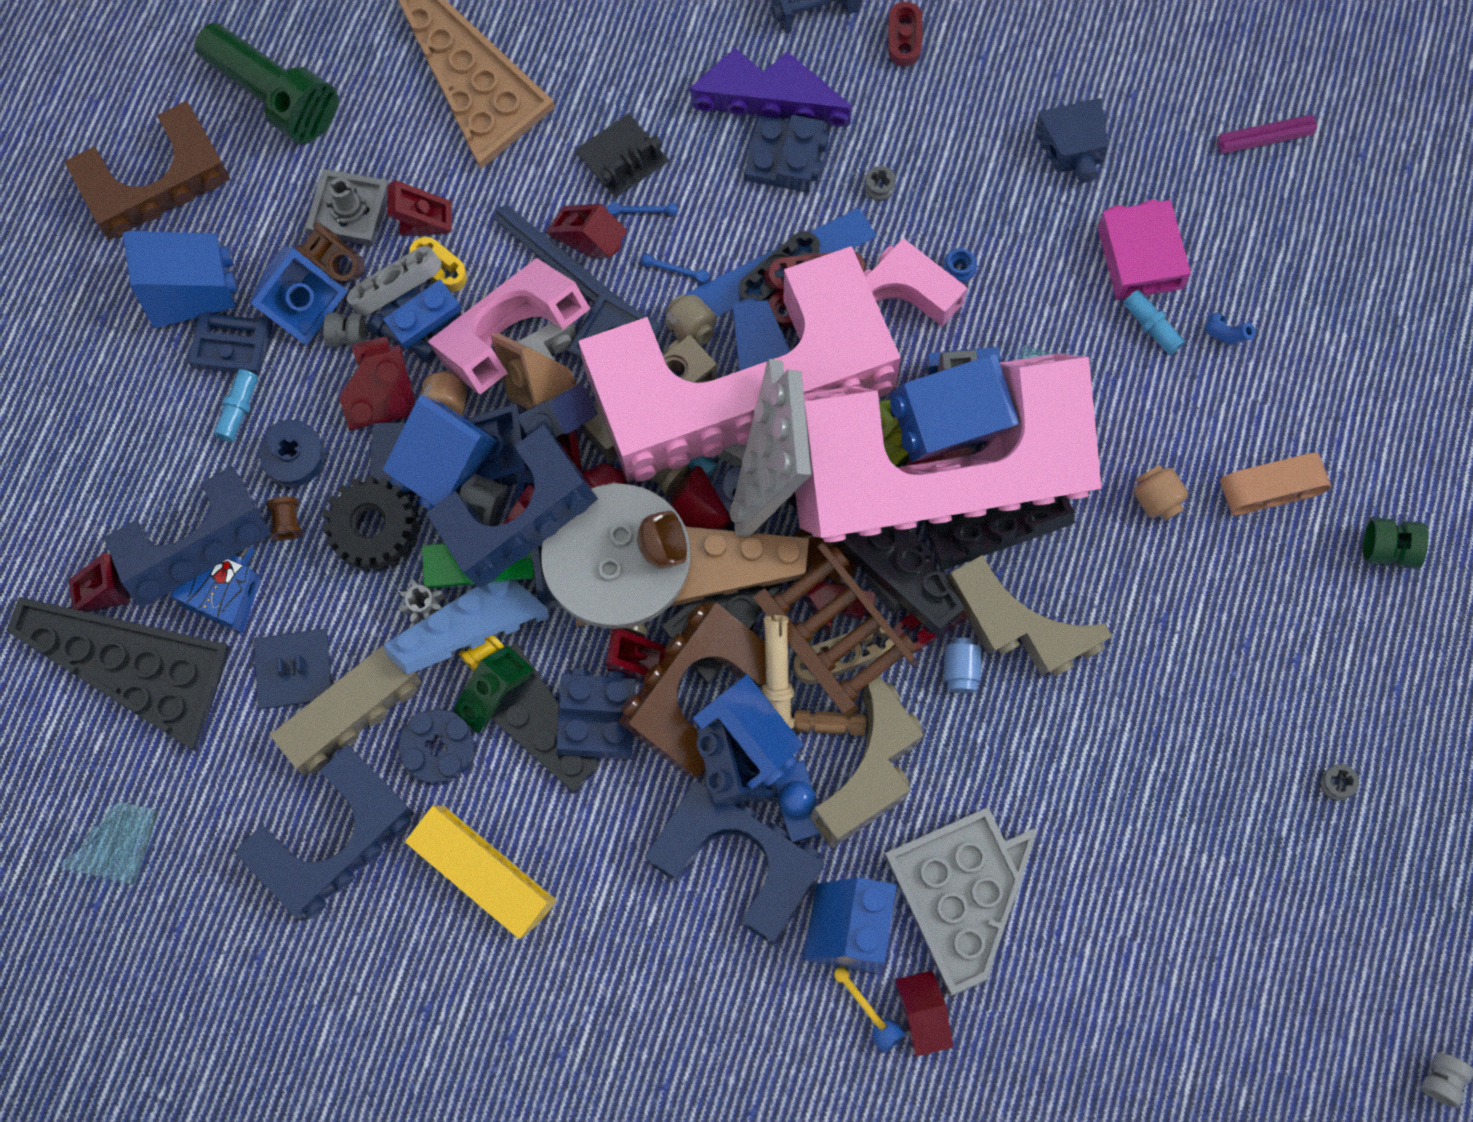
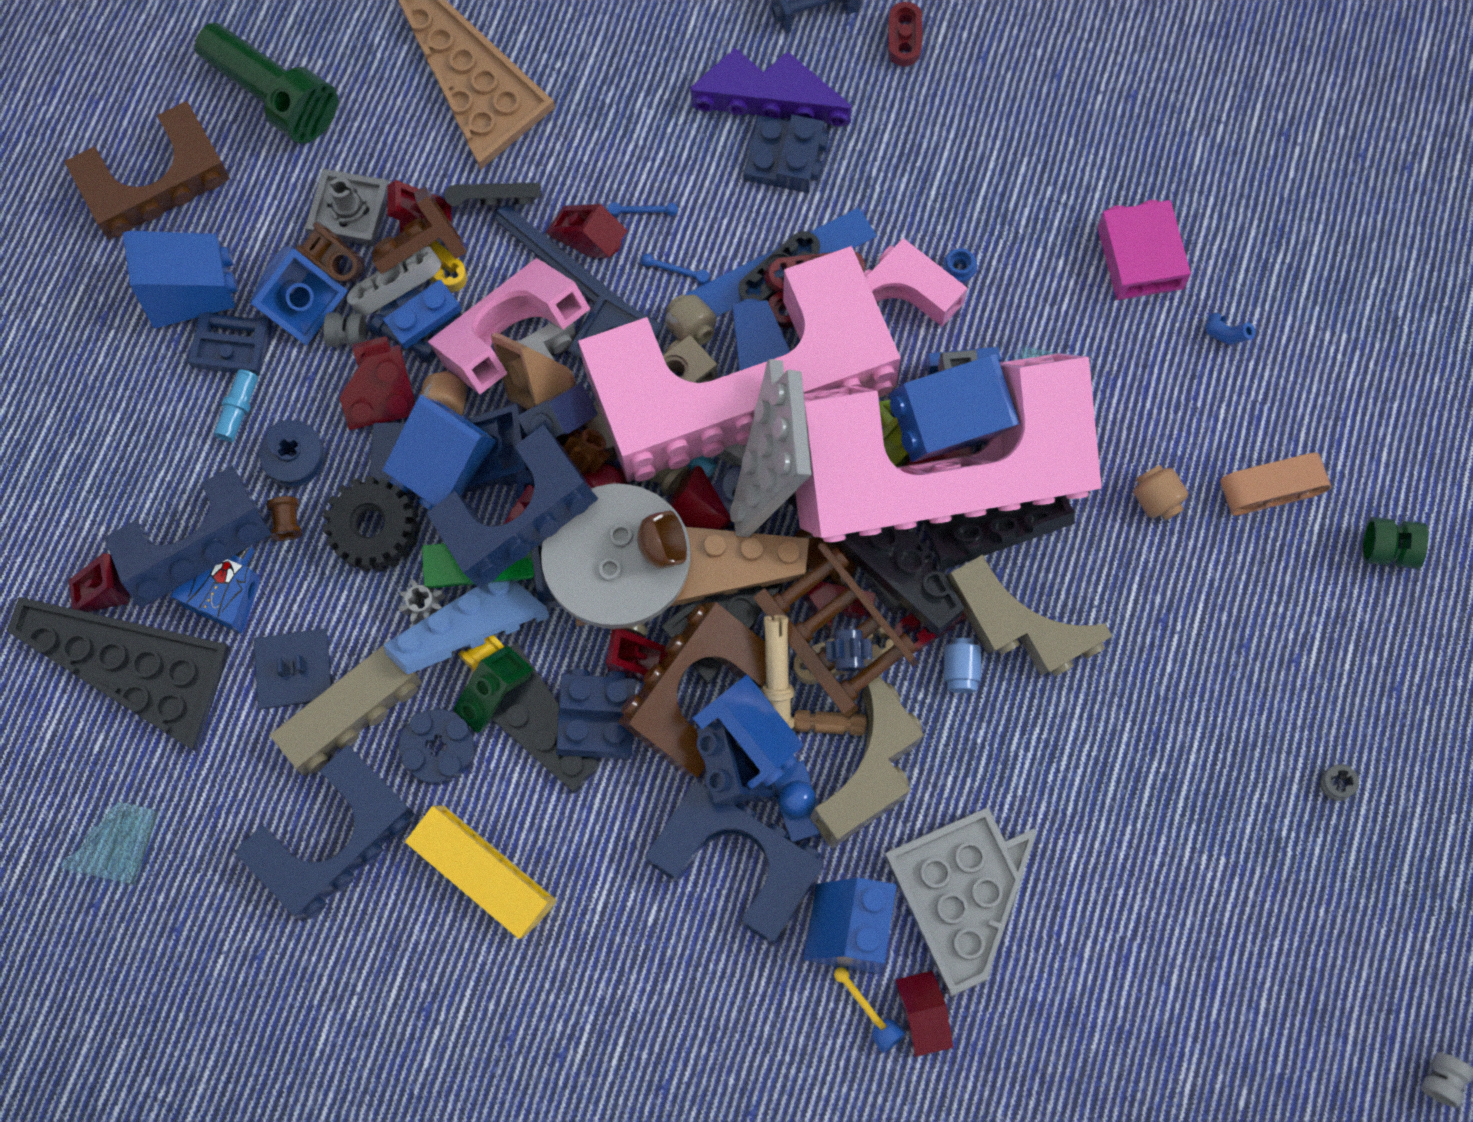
(418, 235): none -> reddish brown bracket
(485, 498): dark grey panel -> none
(492, 192): none -> black plate
(587, 450): none -> reddish brown gear
(622, 155): black hinge -> none
(848, 650): none -> dark blue gear
(876, 173): dark grey bush -> none
(1074, 137): dark blue torso -> none
(1154, 322): dark azure pin -> none
(1267, 133): magenta axle -> none

